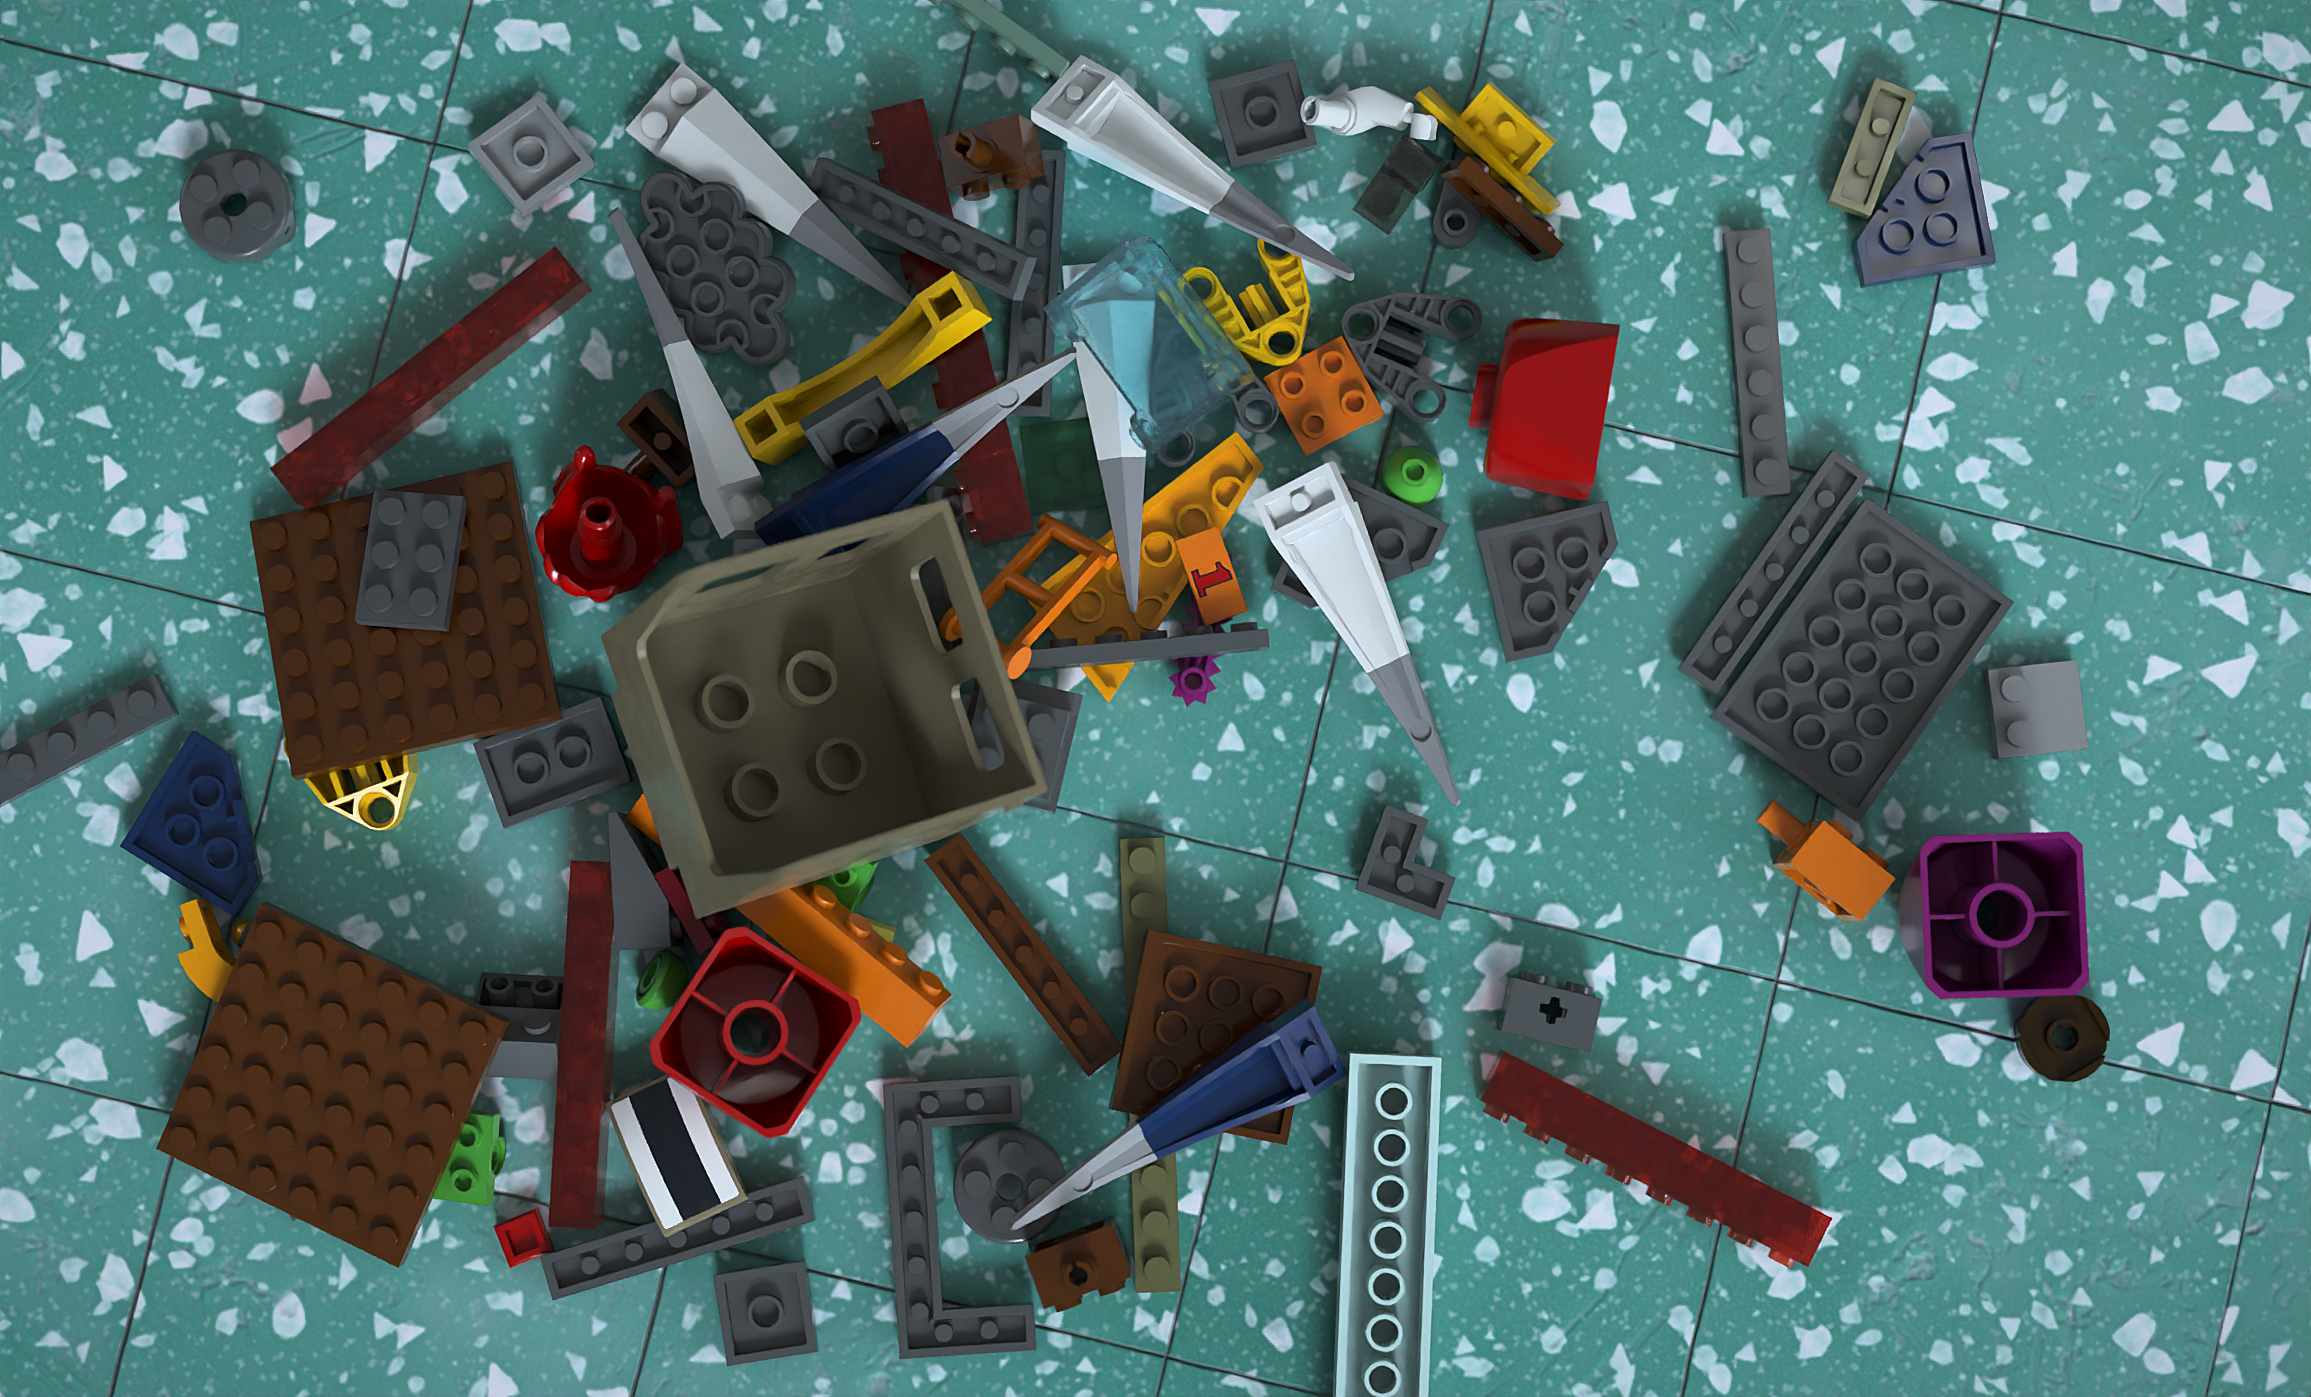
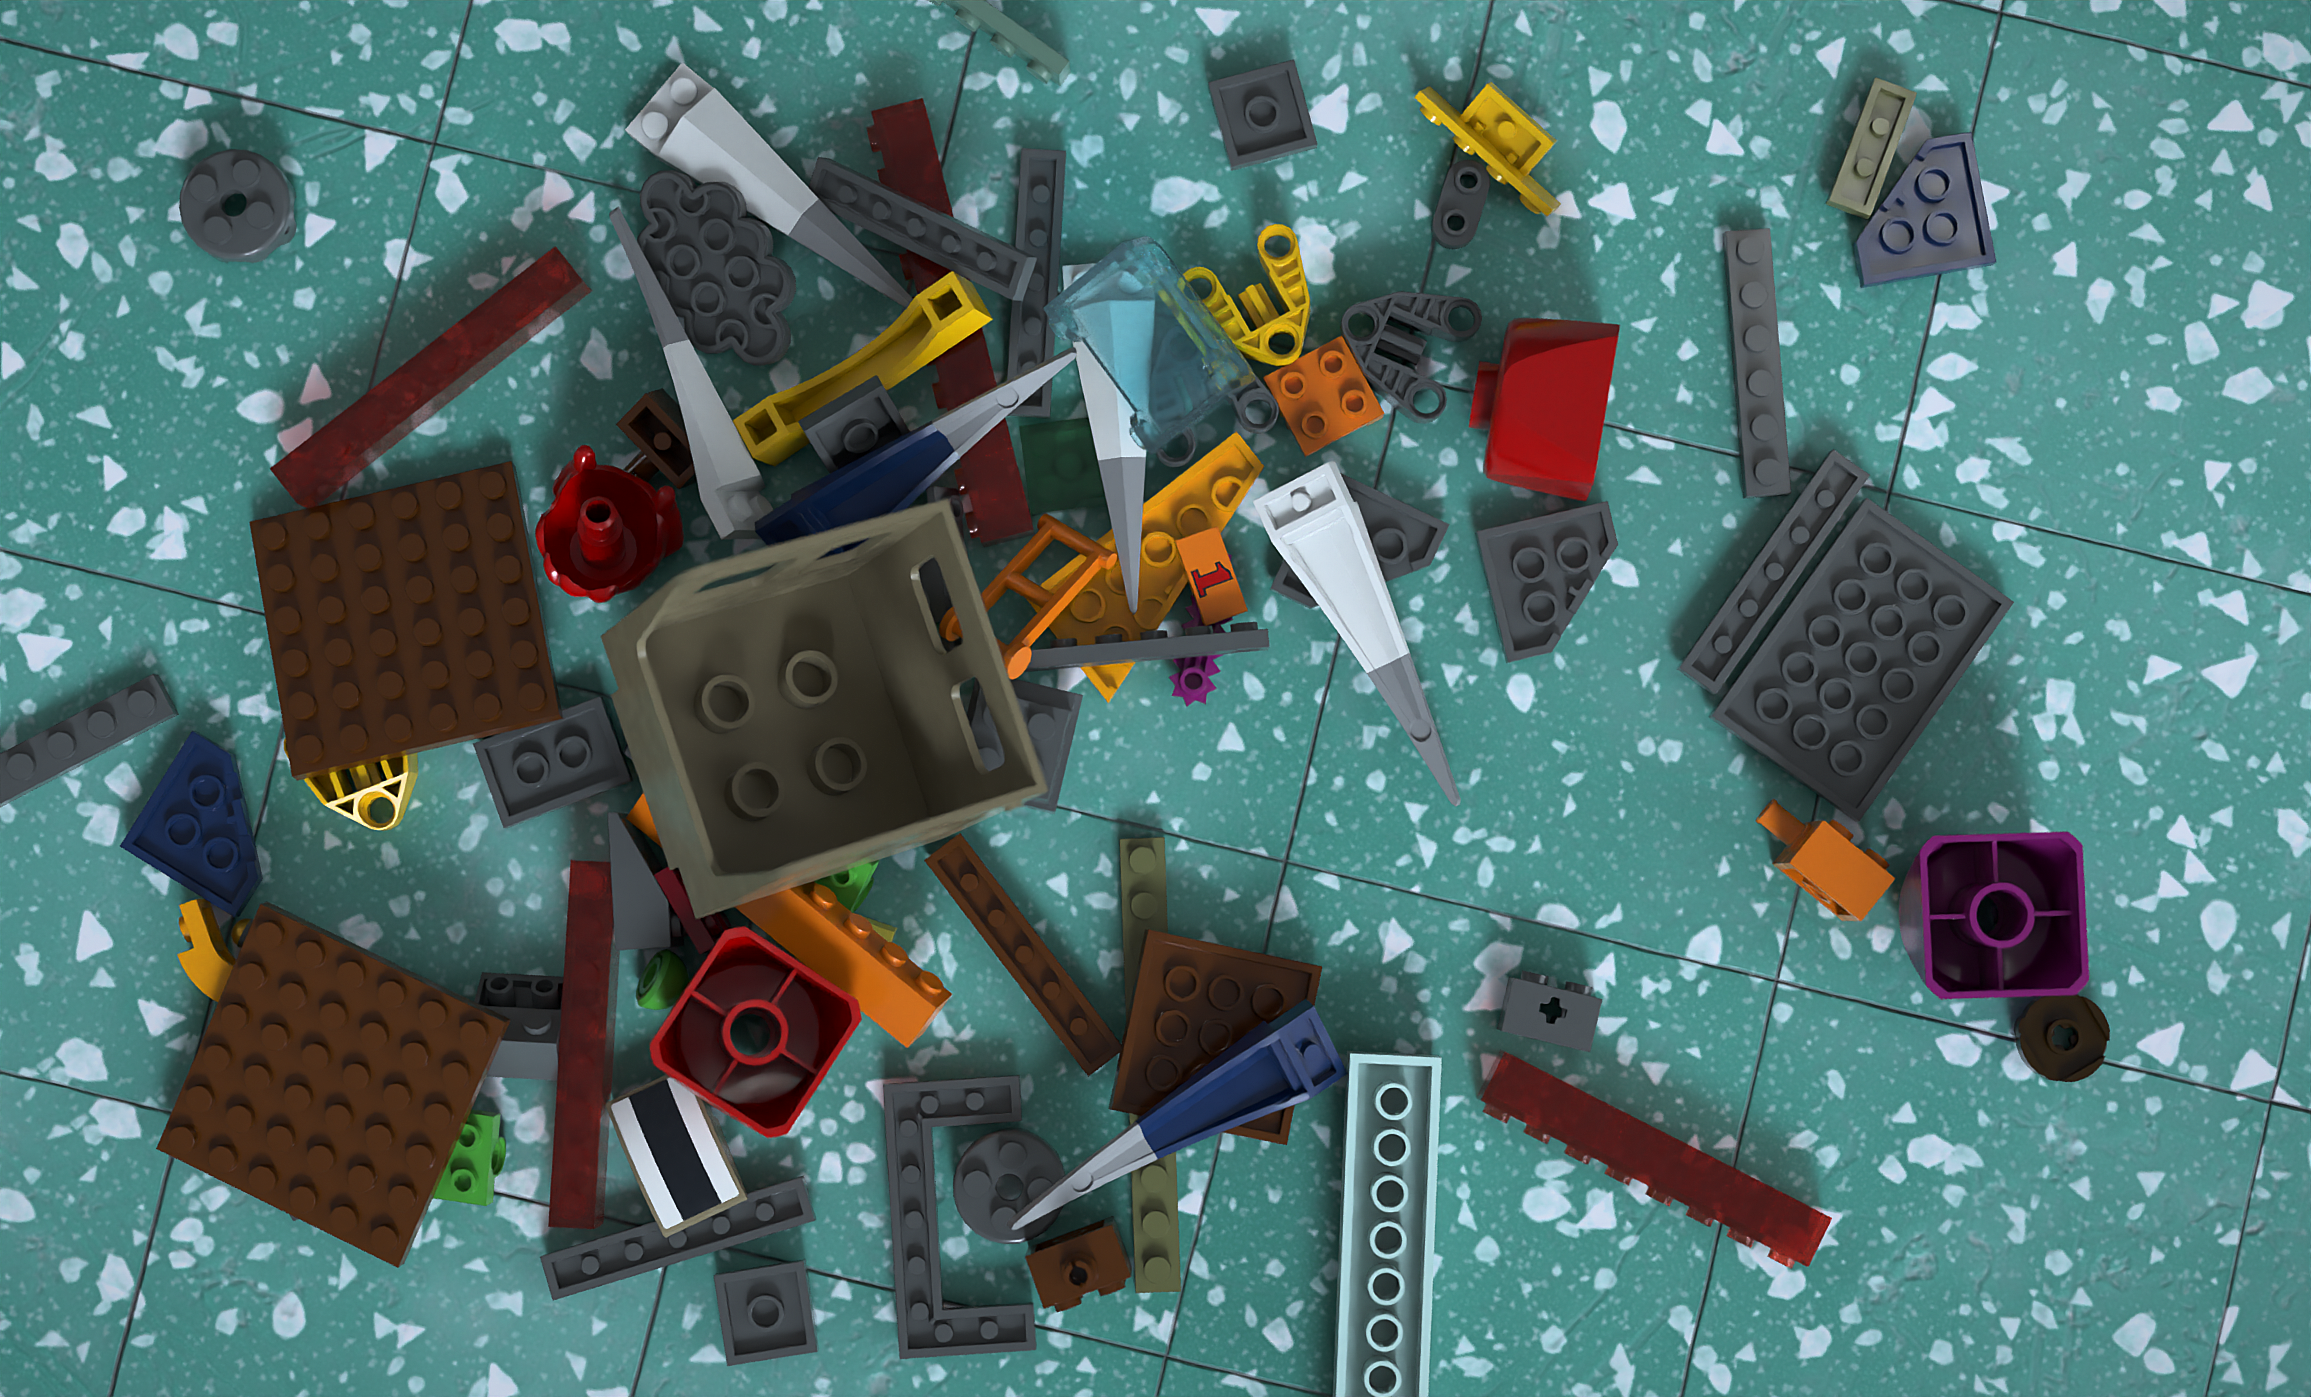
(411, 560): dark grey plate -> none
(524, 1237): red tile -> none
(531, 155): light grey plate -> none
(991, 157): reddish brown brick -> none
(1122, 131): white plate -> none
(1366, 109): white arm -> none
(1391, 869): dark grey plate -> none
(1398, 183): clear smoke plate -> none
(1412, 476): bright green brick -> none
(1502, 207): reddish brown plate -> none
(2035, 709): light grey plate -> none

